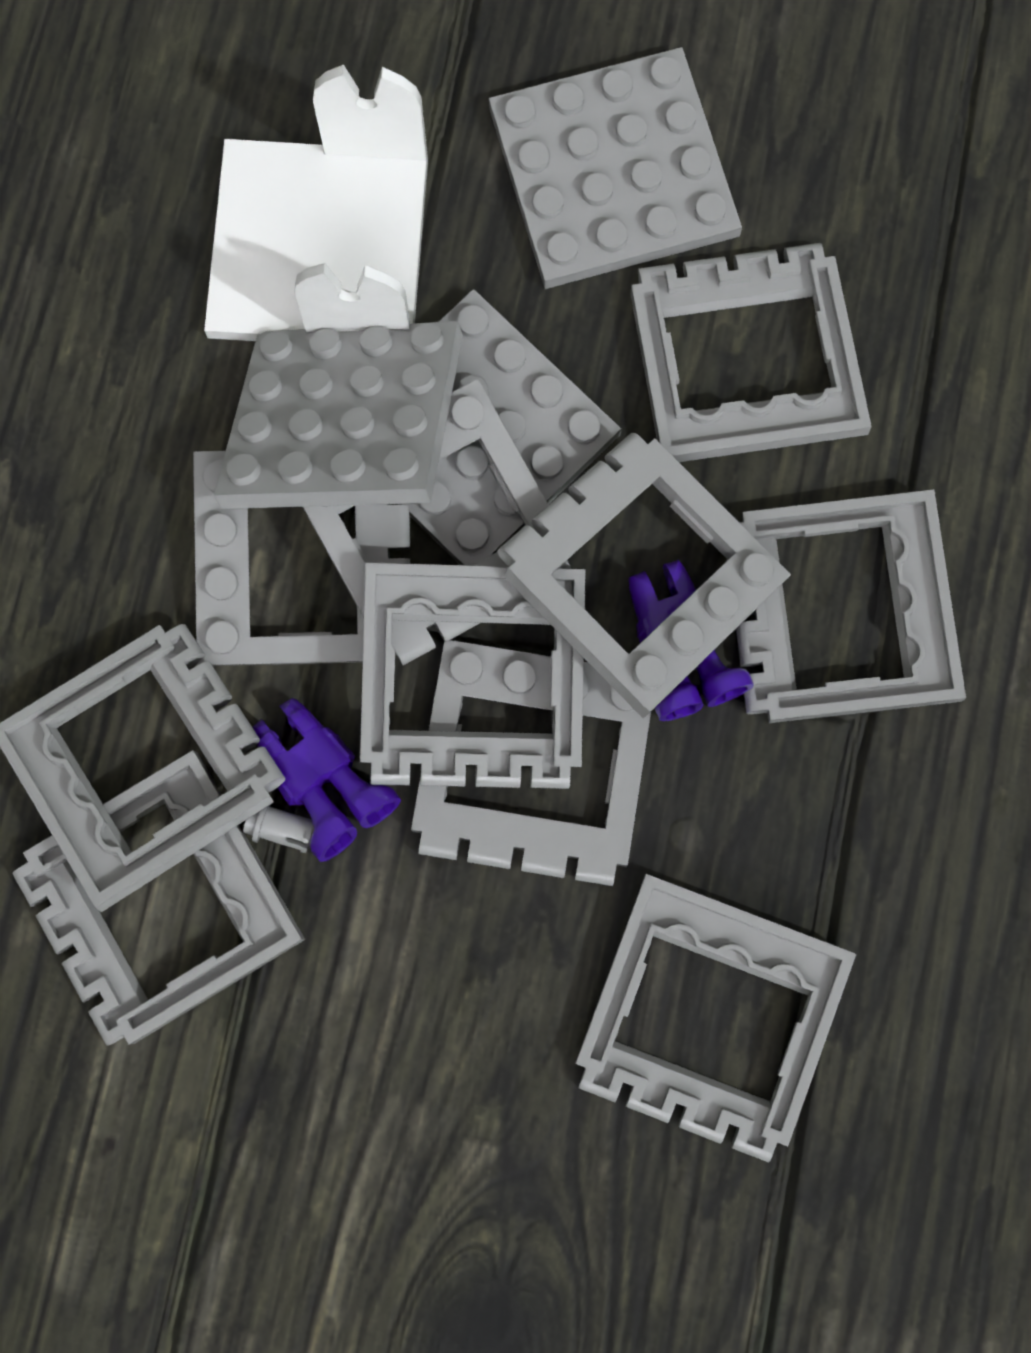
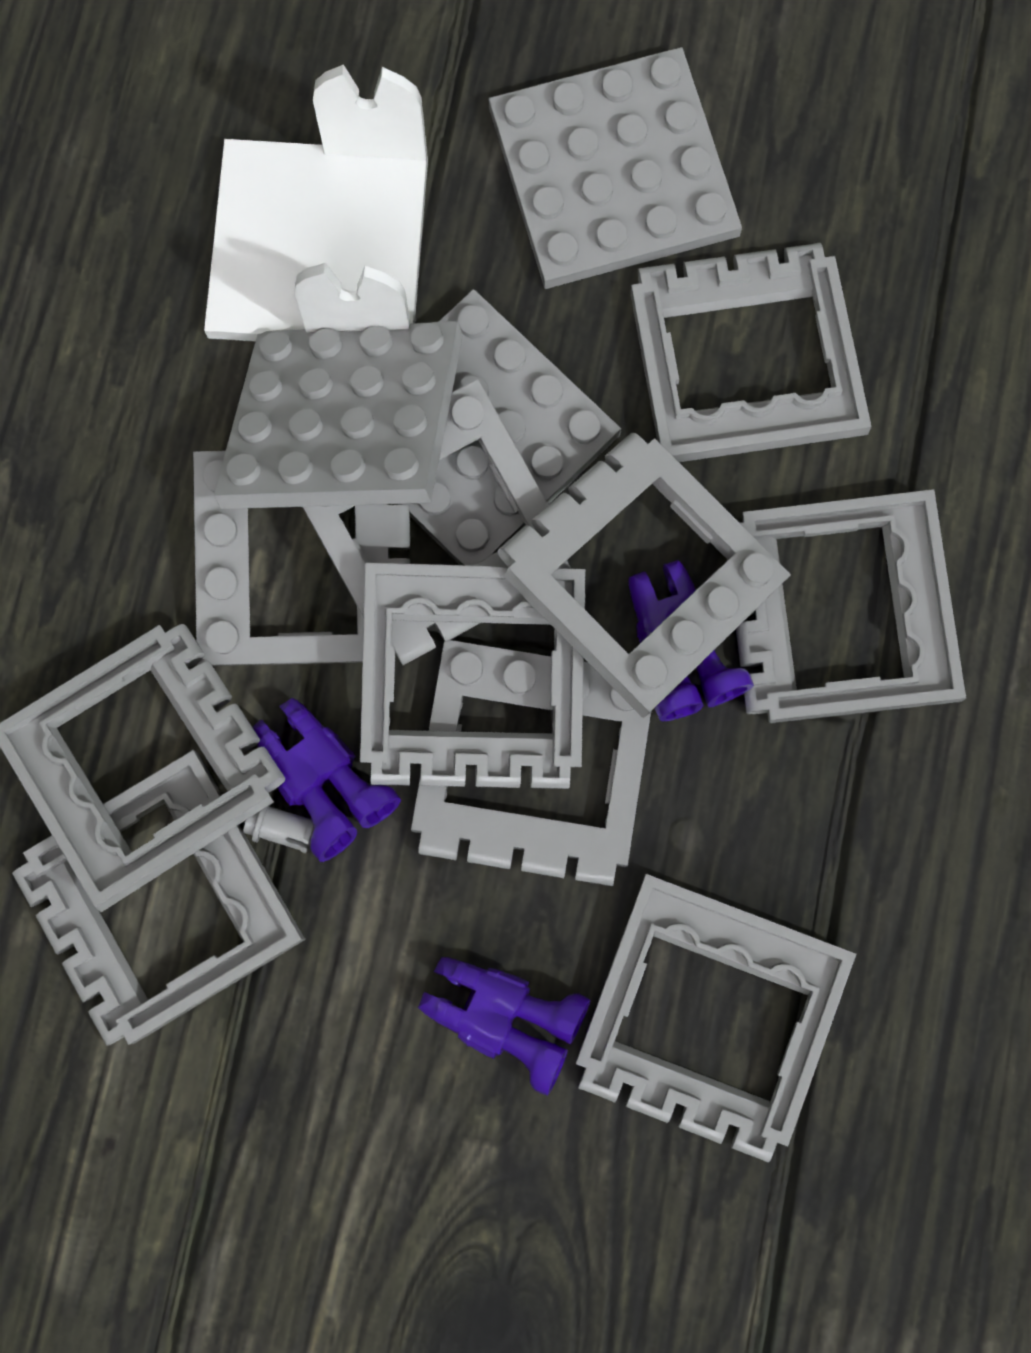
(489, 1015): none -> dark purple piece

